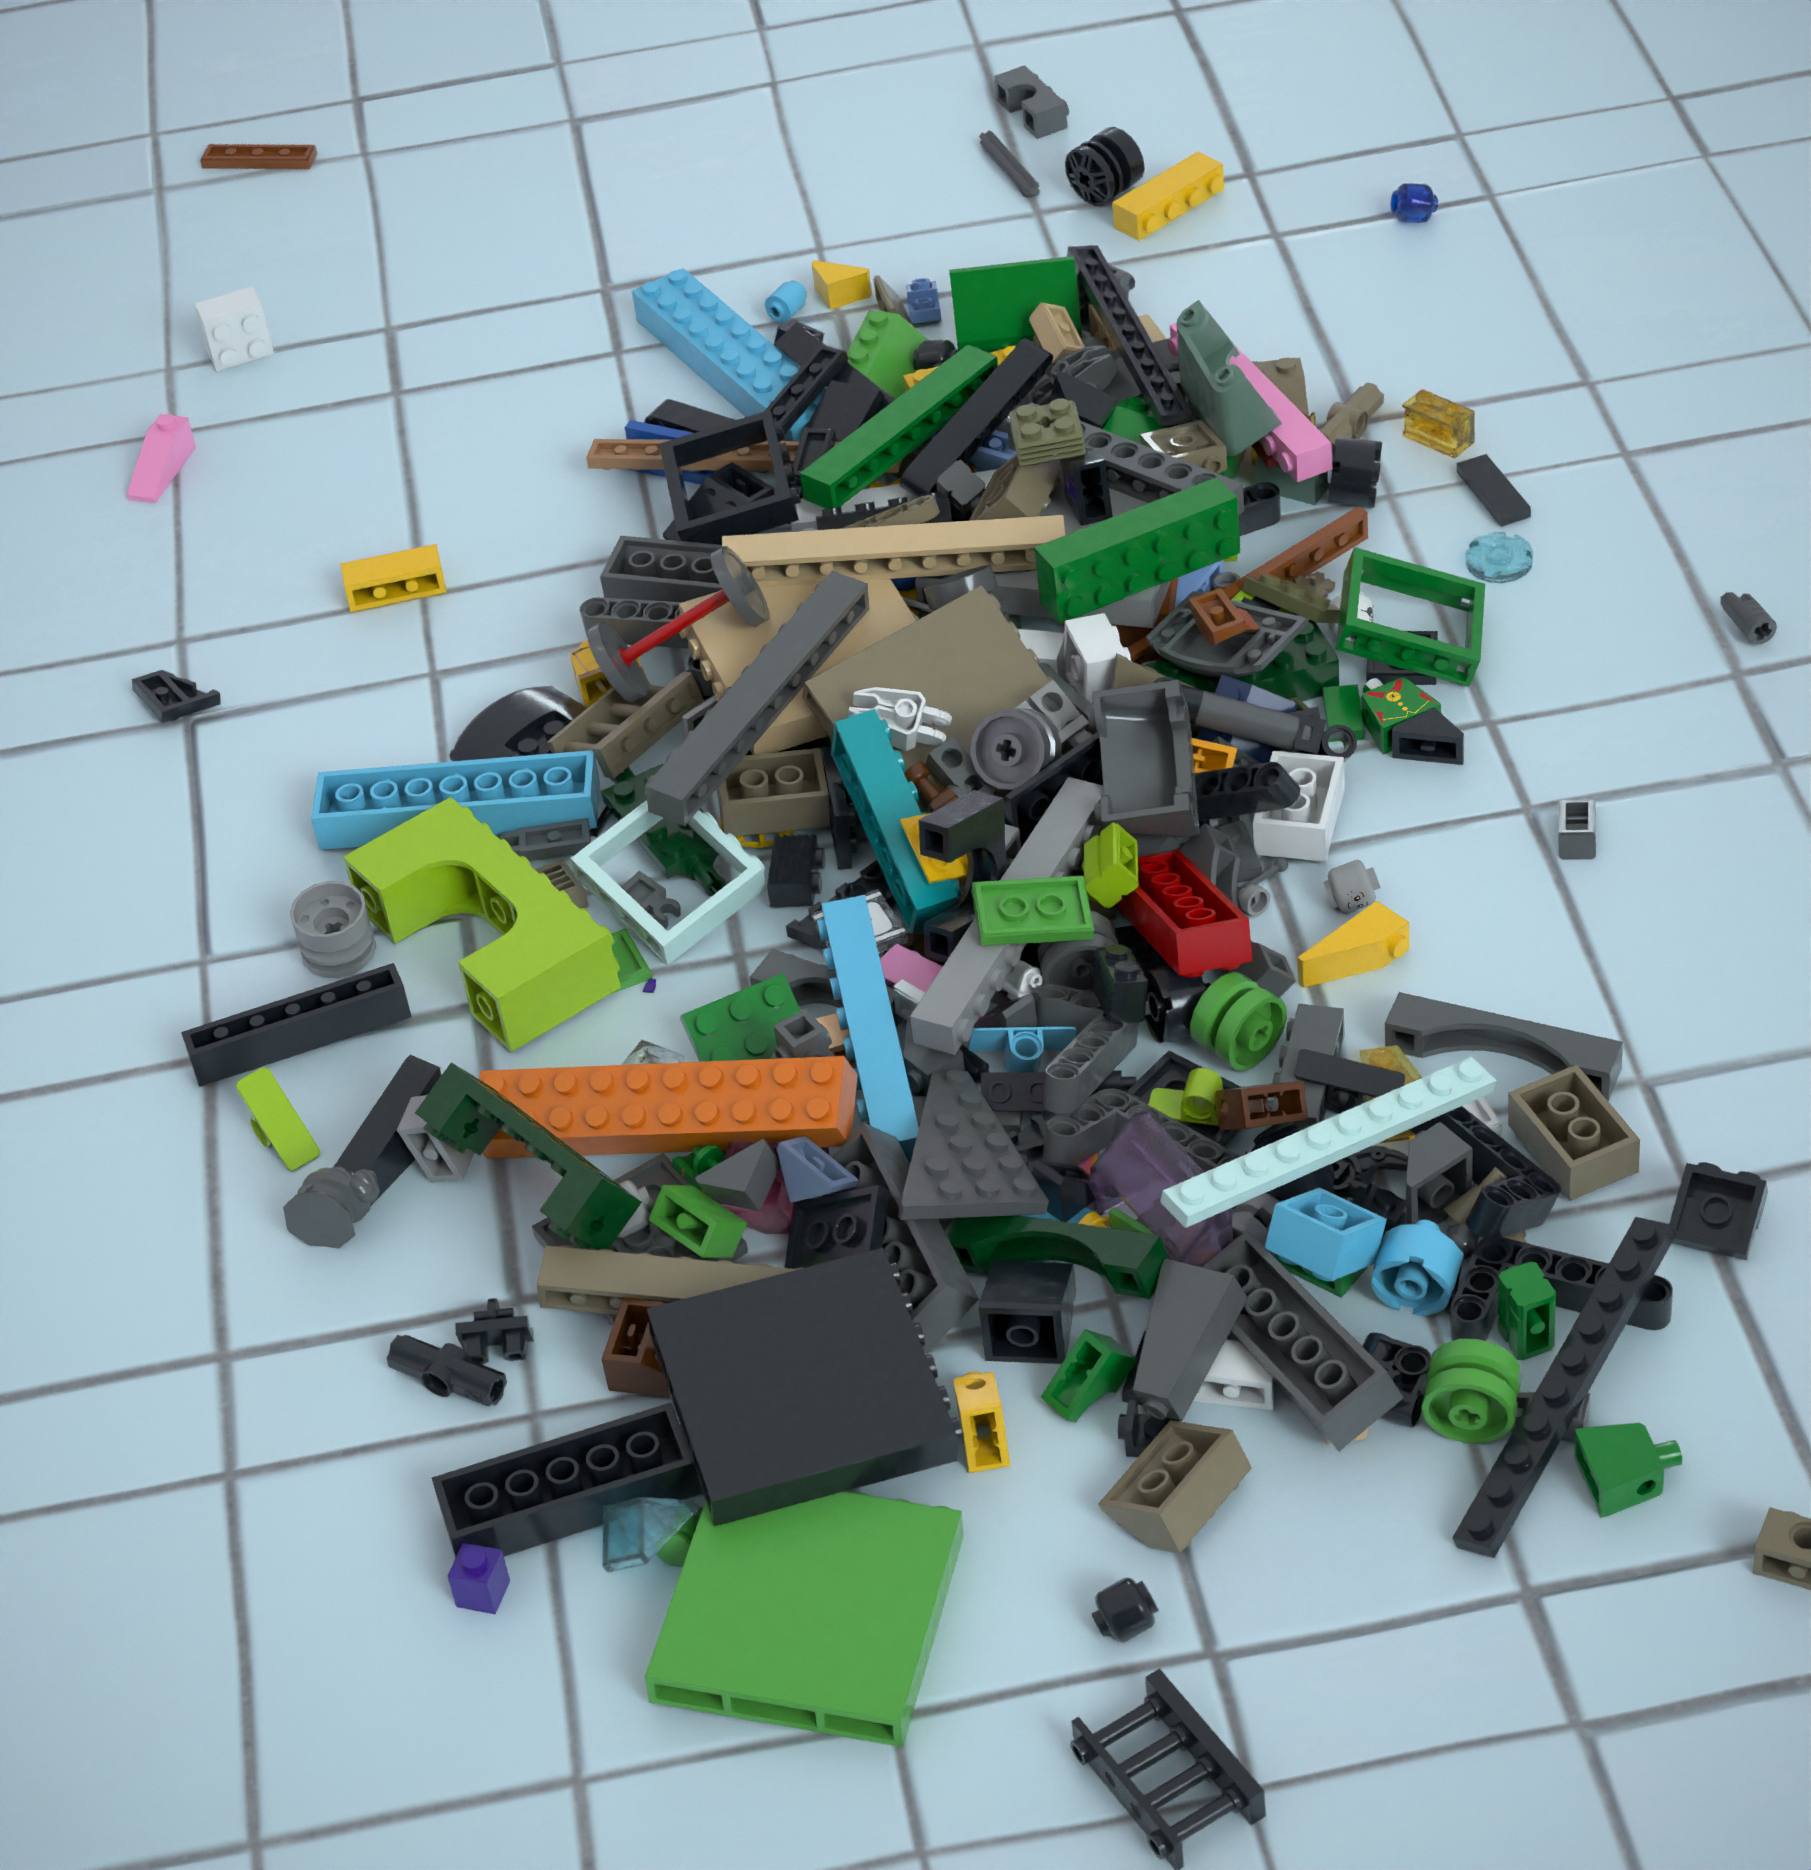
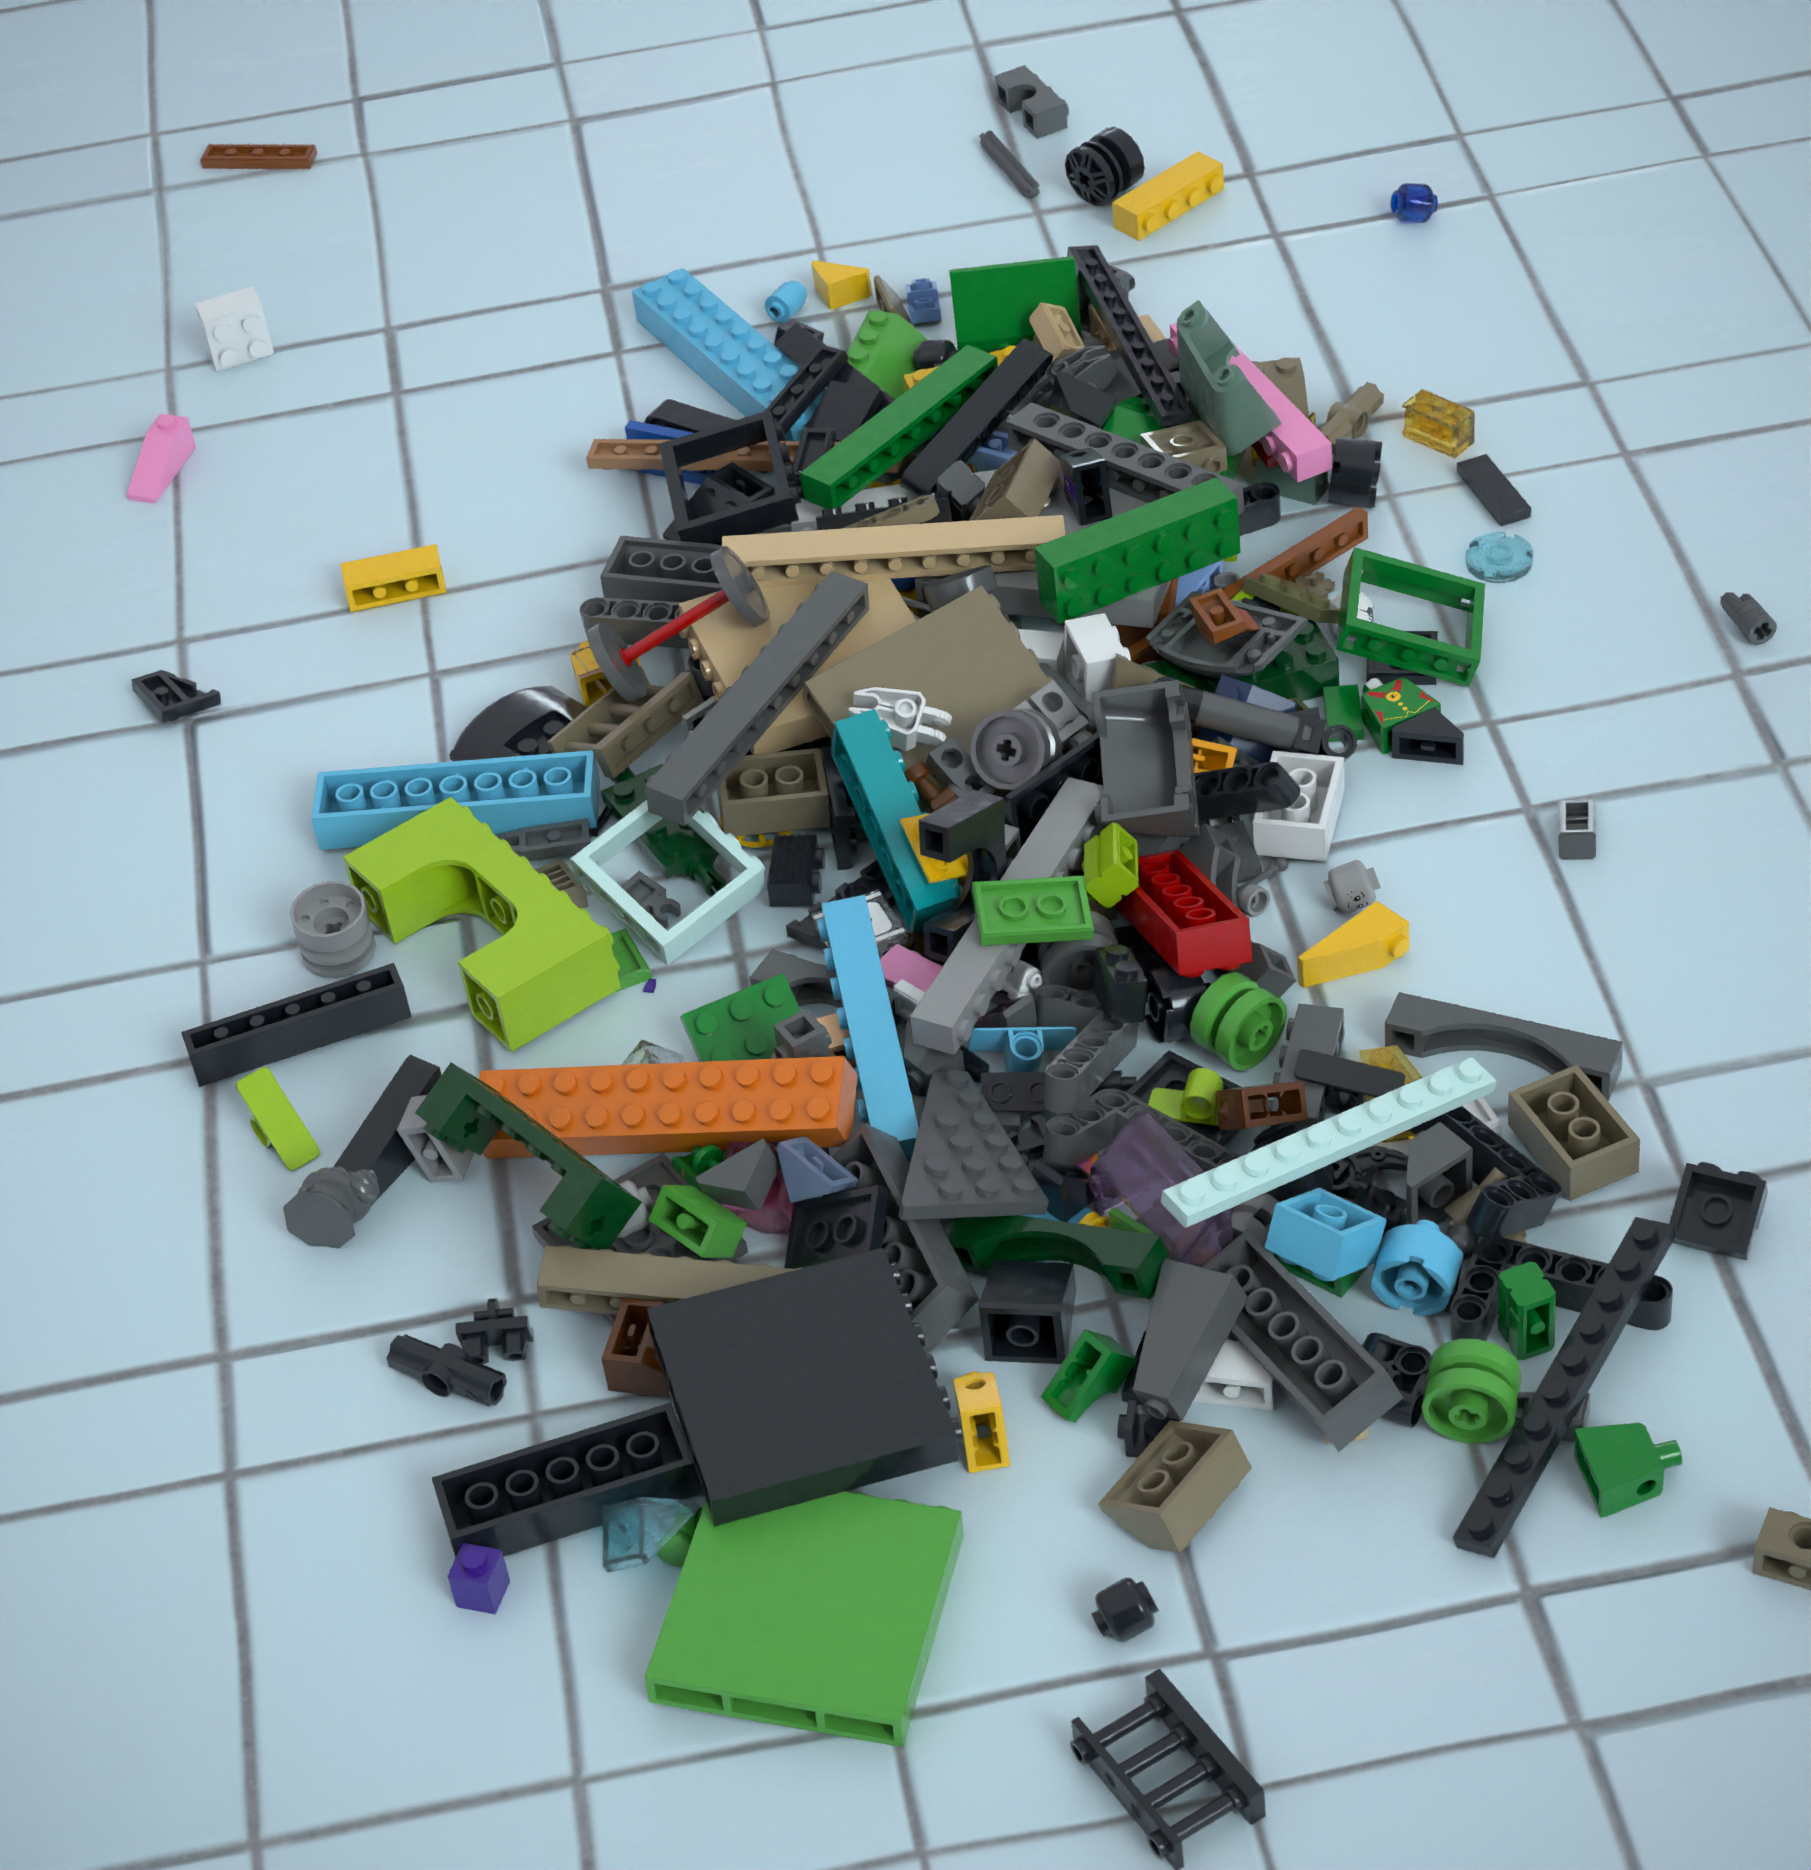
(1047, 432): olive brick -> none

